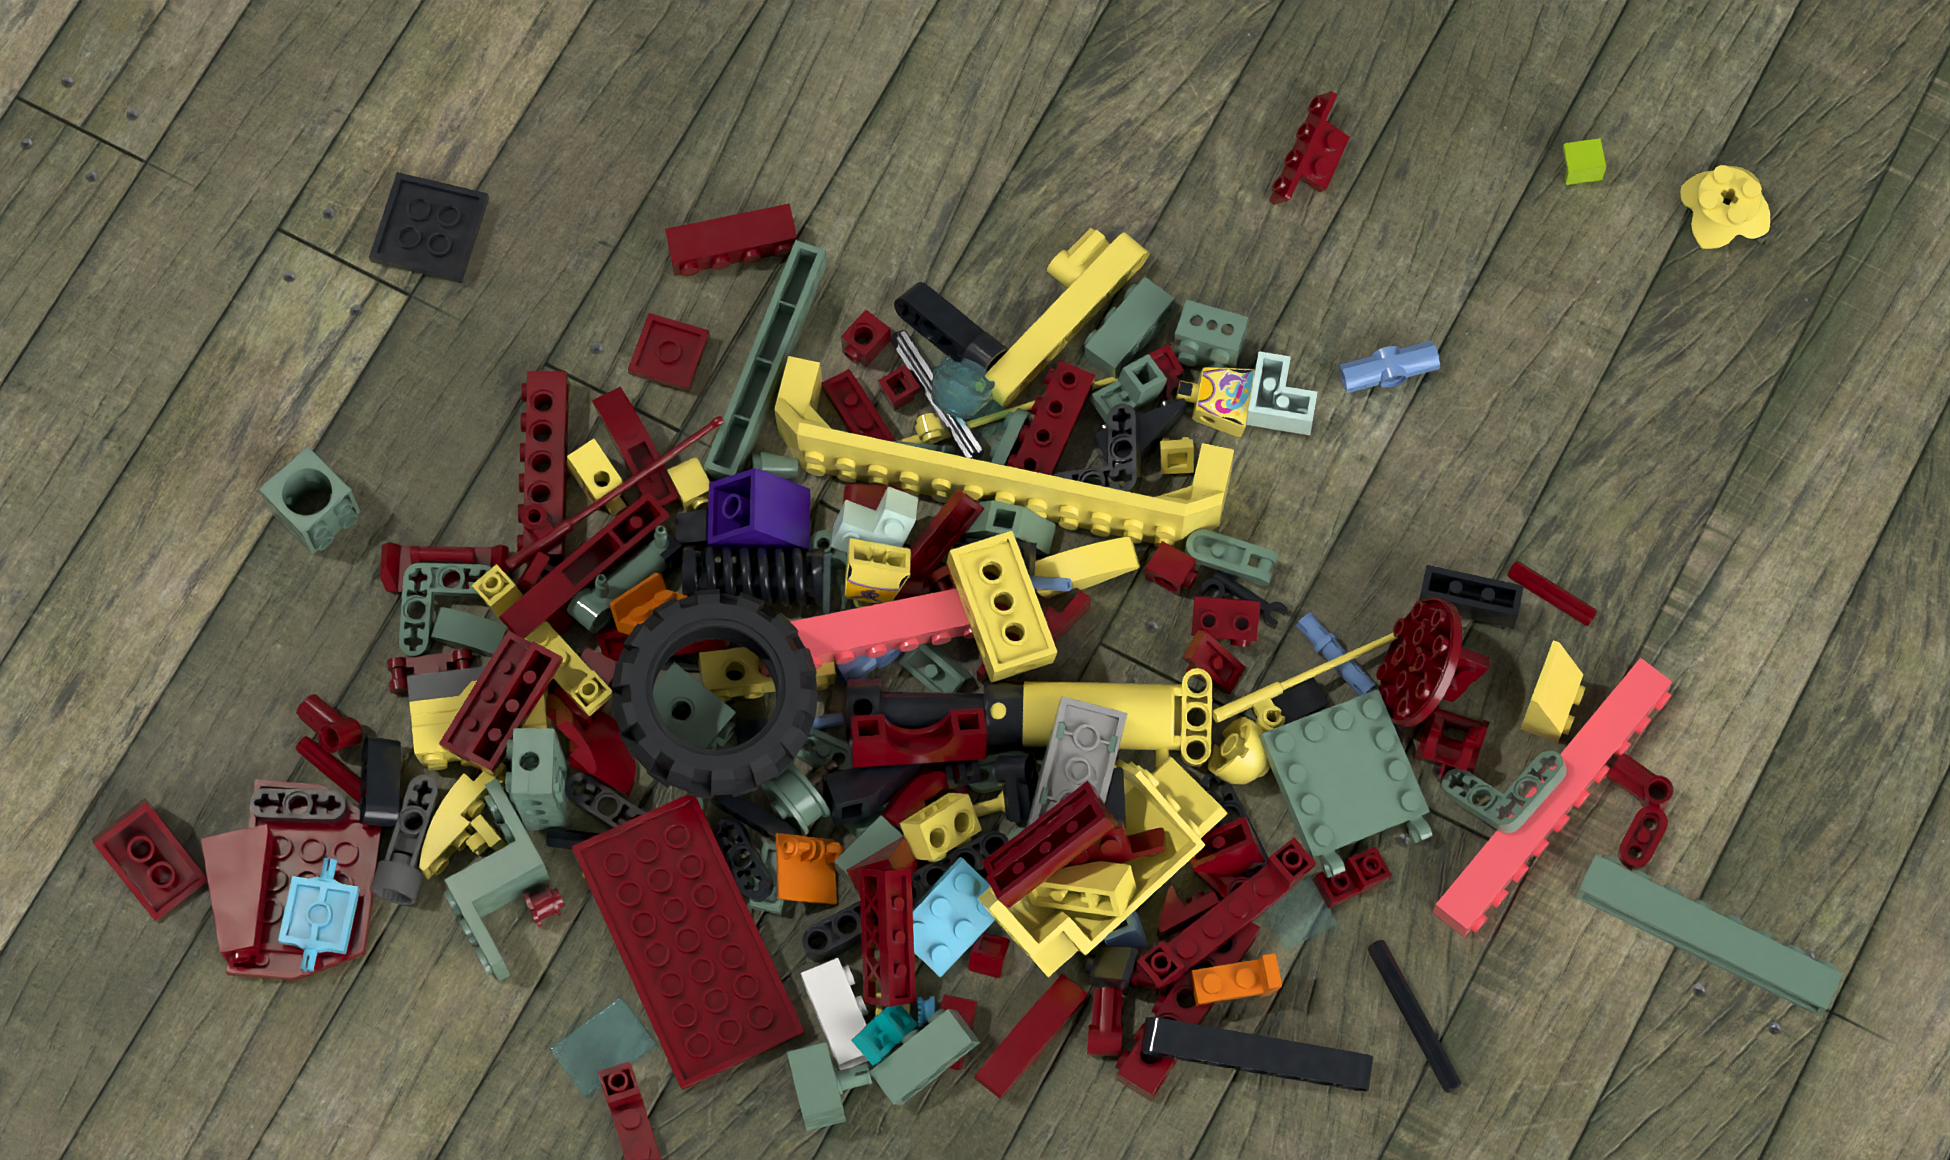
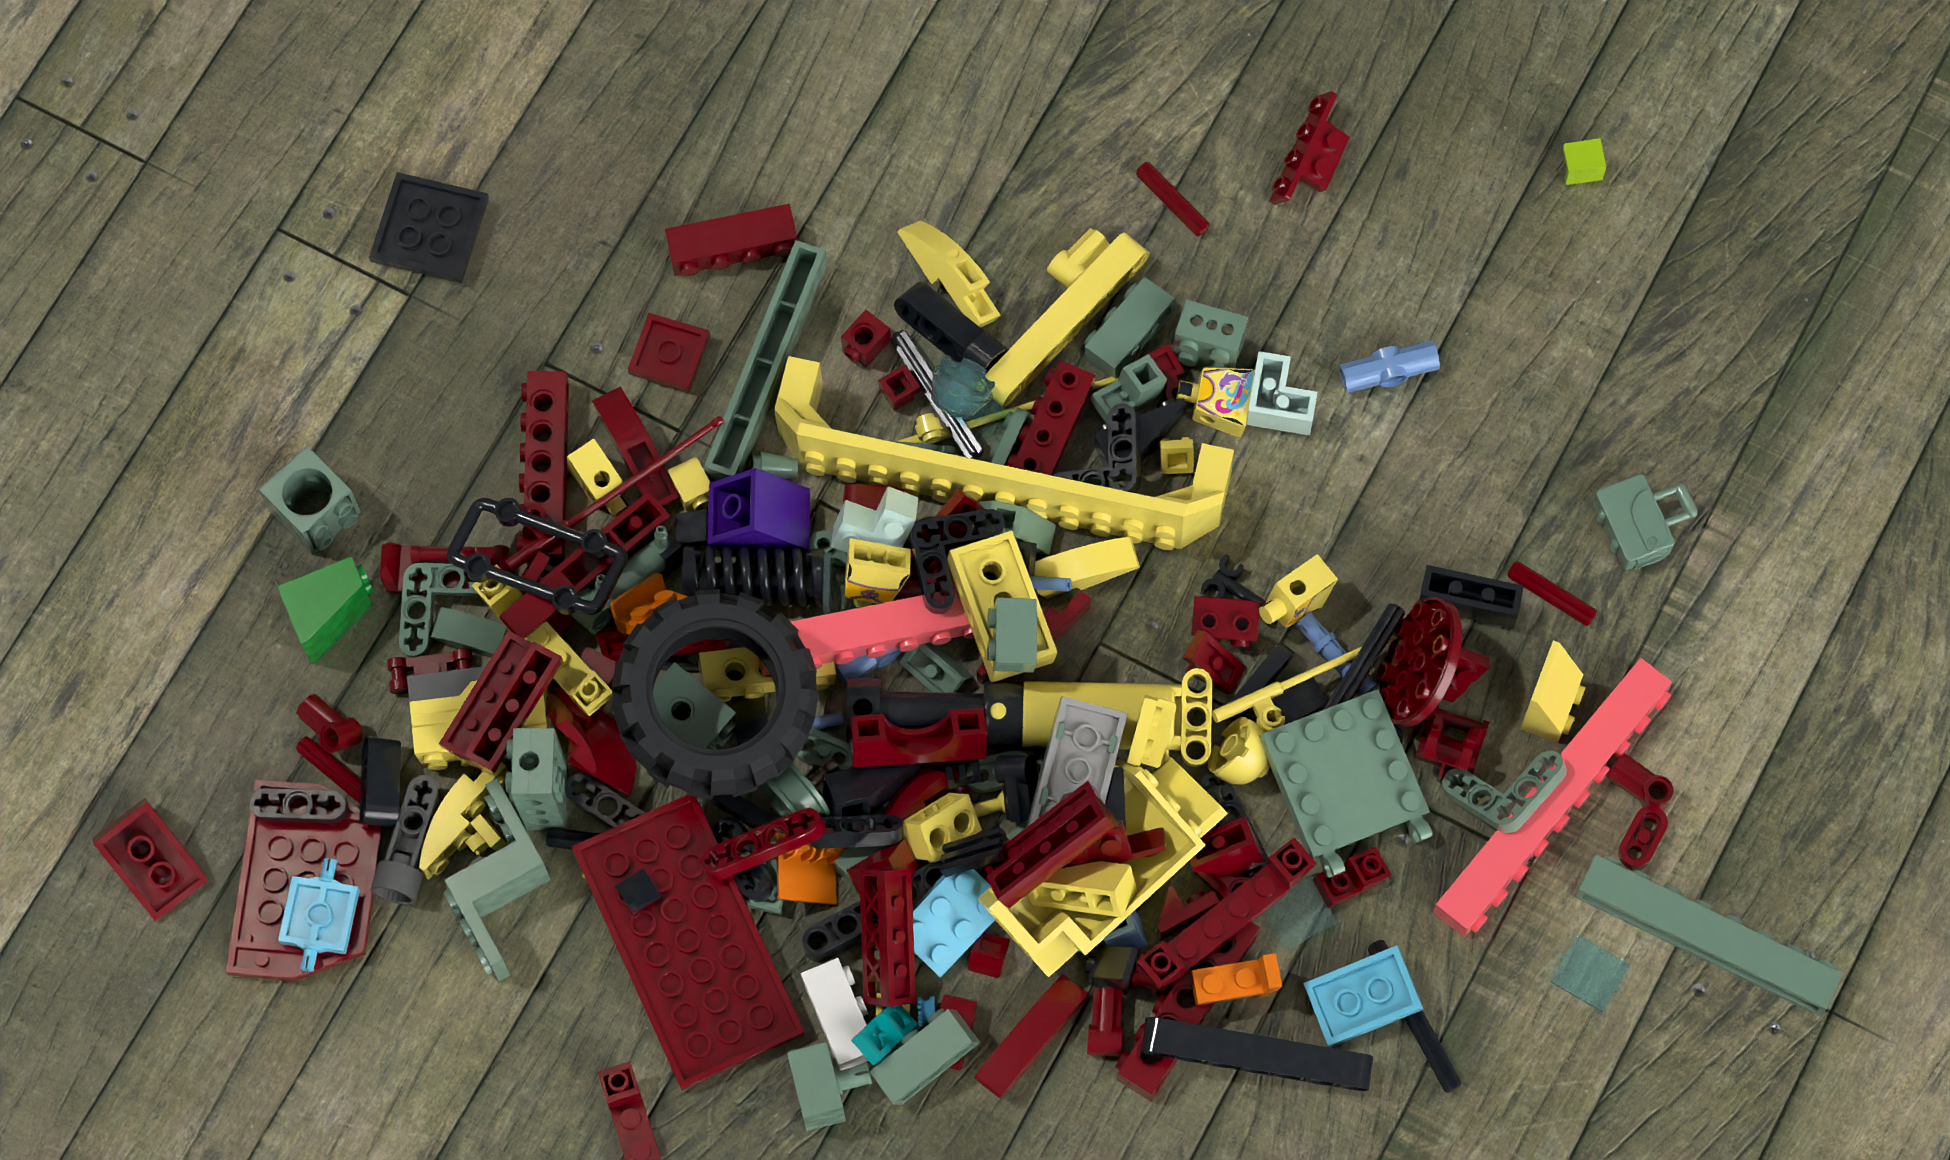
(238, 884): slope -> none
(326, 604): none -> green slope
(544, 904): dark red brick -> none
(564, 597): none -> black bar
(601, 1043): clear light blue piece -> none
(638, 891): none -> black slope
(763, 848): none -> dark red beam
(855, 407): dark red plate -> none
(874, 831): none -> black beam
(936, 549): none -> black beam
(947, 262): none -> light yellow slope
(972, 849): none -> black tile
(1013, 635): none -> sand green brick
(1151, 732): none -> light yellow bracket
(1171, 569): dark red brick -> none
(1172, 198): none -> dark red axle
(1231, 555): sand green plate -> none
(1265, 674): none -> black beam
(1299, 593): none -> light yellow torso
(1363, 996): none -> medium azure plate
(1367, 655): none -> black axle
(1590, 973): none -> clear light blue piece
(1635, 521): none -> sand green piece
(1717, 223): light yellow brick -> none

